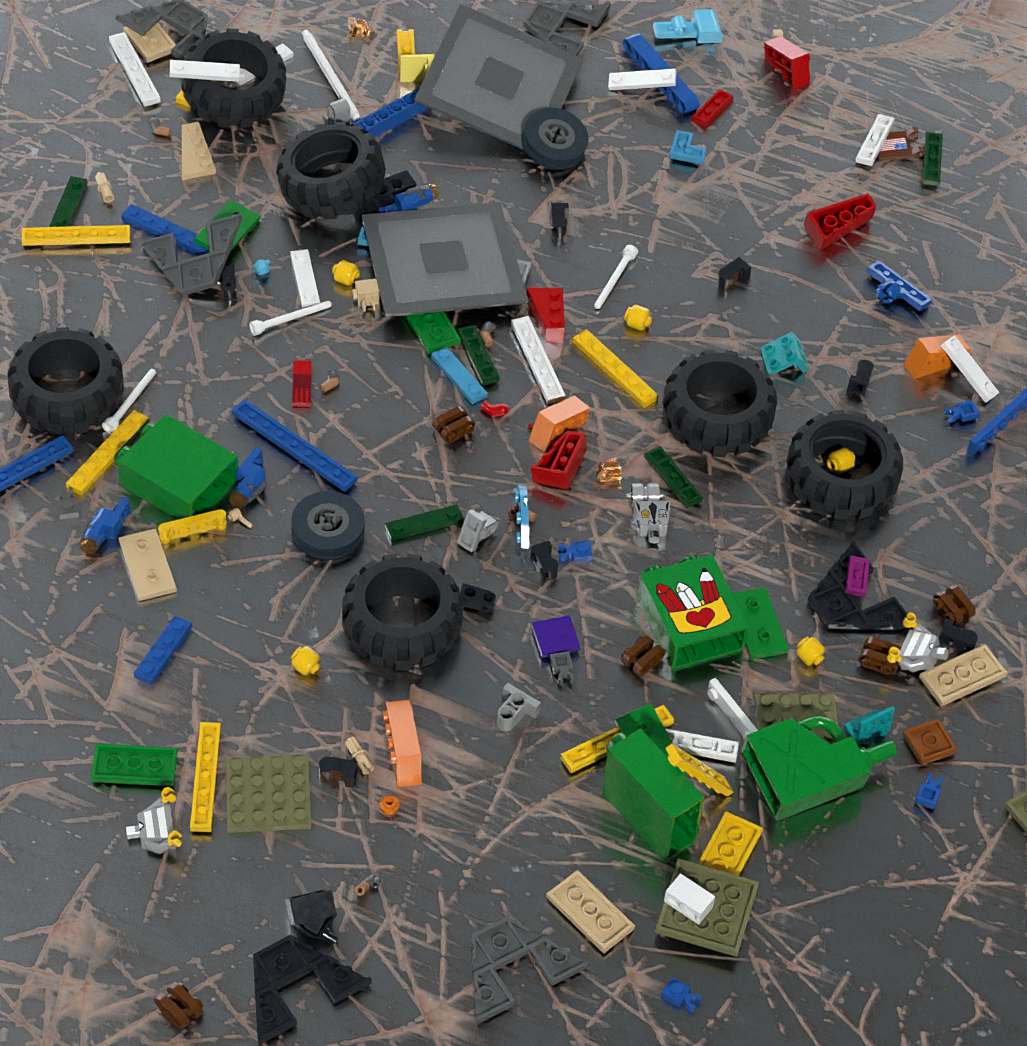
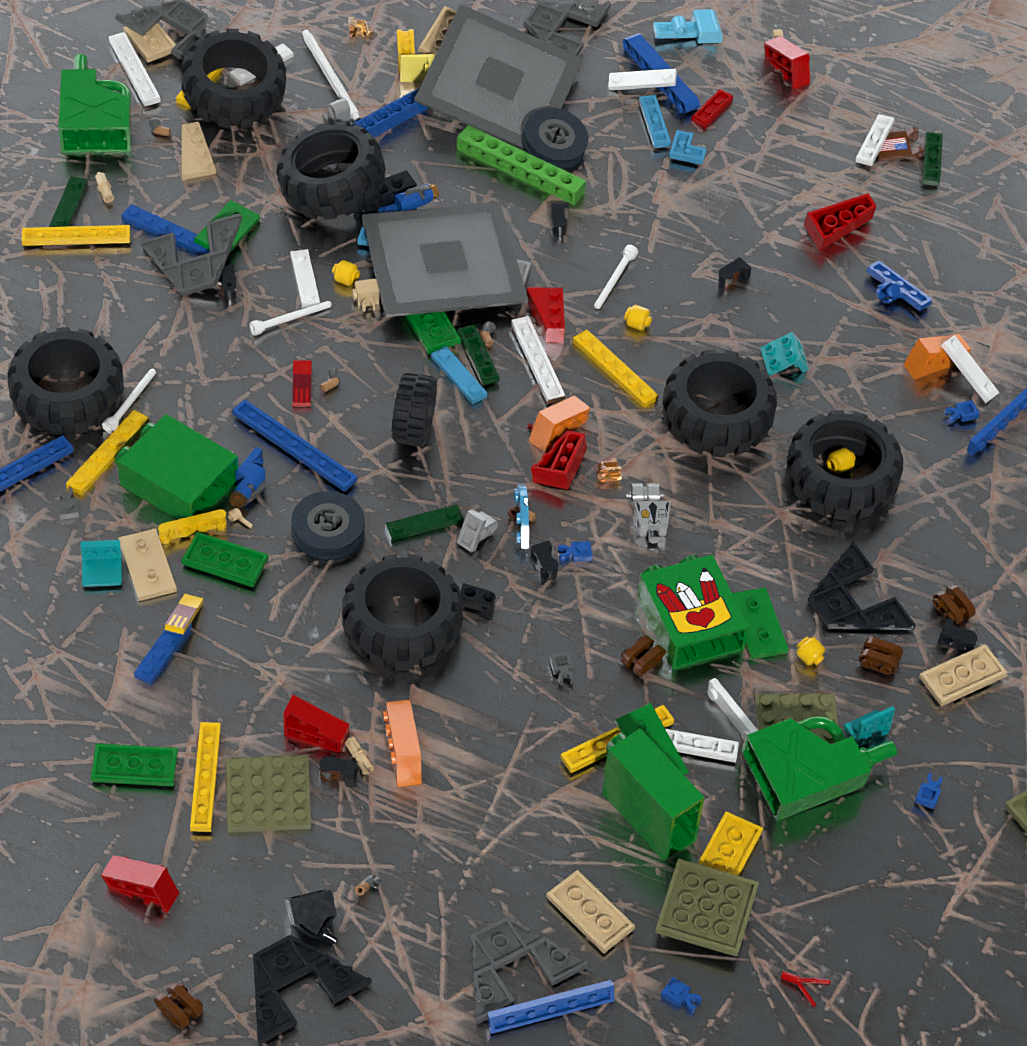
(92, 112): none -> green piece
(101, 563): none -> teal bracket
(103, 525): blue plate -> none
(141, 879): none -> red wedge
(156, 825): torso -> none
(183, 614): none -> tile
(204, 70): white plate -> none
(225, 559): none -> green plate
(261, 267): medium azure plate -> none
(305, 660): yellow head -> none
(314, 726): none -> red wedge
(389, 809): orange plate -> none
(414, 409): none -> black tyre
(437, 32): none -> tan wing
(454, 424): reddish brown brick -> none
(495, 410): red arm -> none
(514, 712): light grey tile -> none
(521, 165): none -> bright green brick
(550, 1006): none -> blue plate
(555, 636): dark purple tile -> none
(654, 121): none -> dark azure plate
(673, 477): dark green plate -> none
(689, 899): white panel -> none
(698, 769): yellow plate -> none
(799, 980): none -> red plant
(857, 576): magenta plate -> none
(860, 382): black leg -> none
(919, 649): light grey torso -> none
(930, 741): dark orange plate -> none

